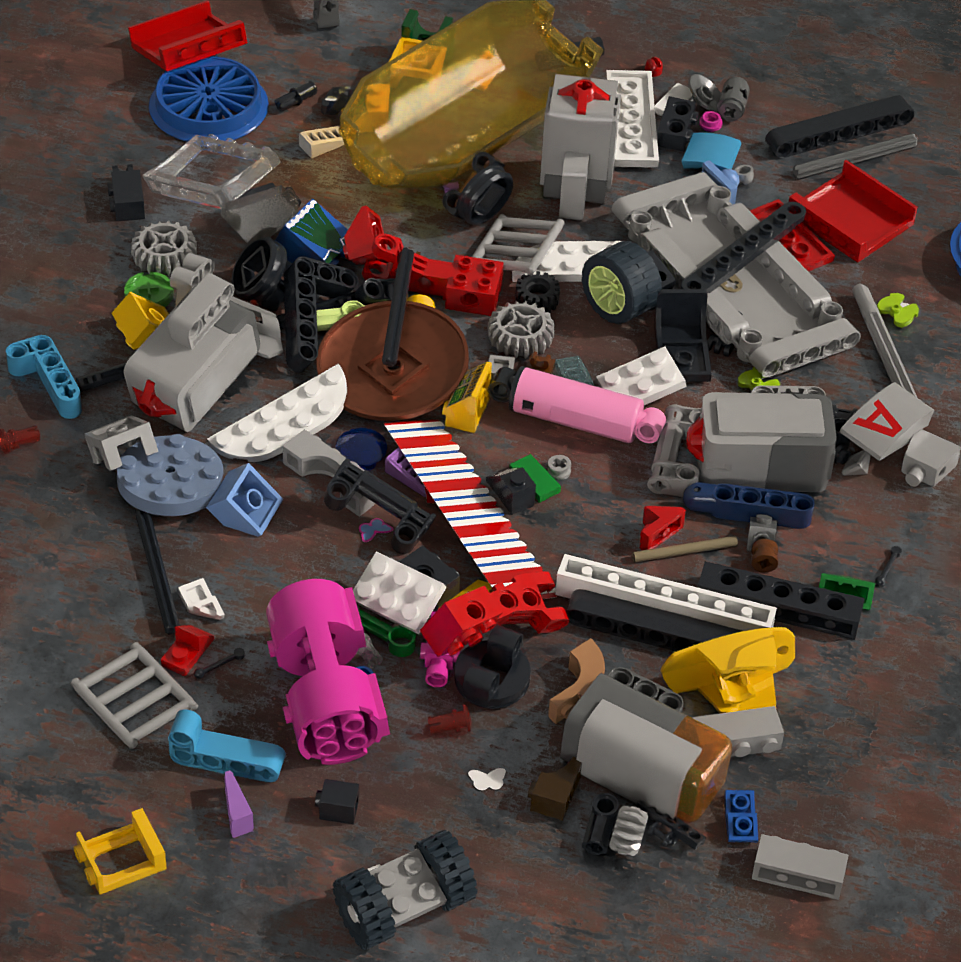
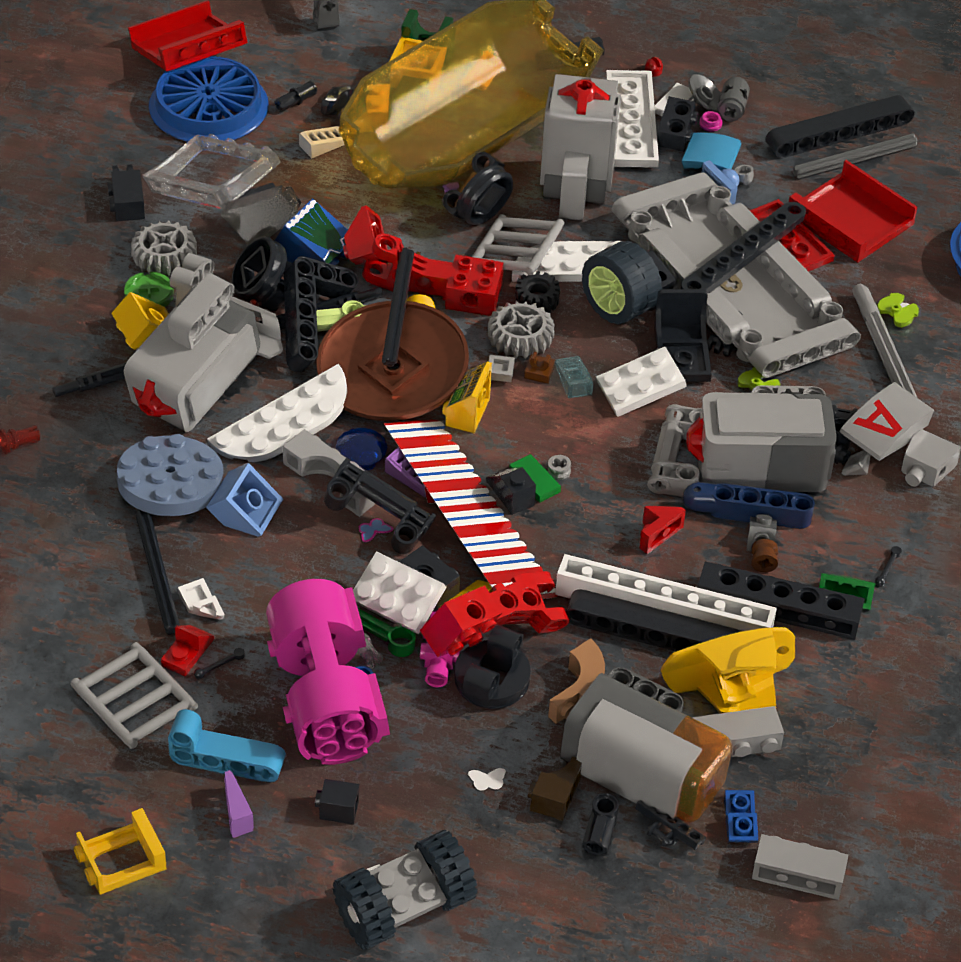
(42, 356): dark azure beam -> none
(104, 440): light grey panel -> none
(380, 291): black piece -> none
(451, 721): clear red pin -> none
(576, 405): bright pink piece -> none
(628, 830): light grey gear -> none
(683, 549): dark tan piece -> none

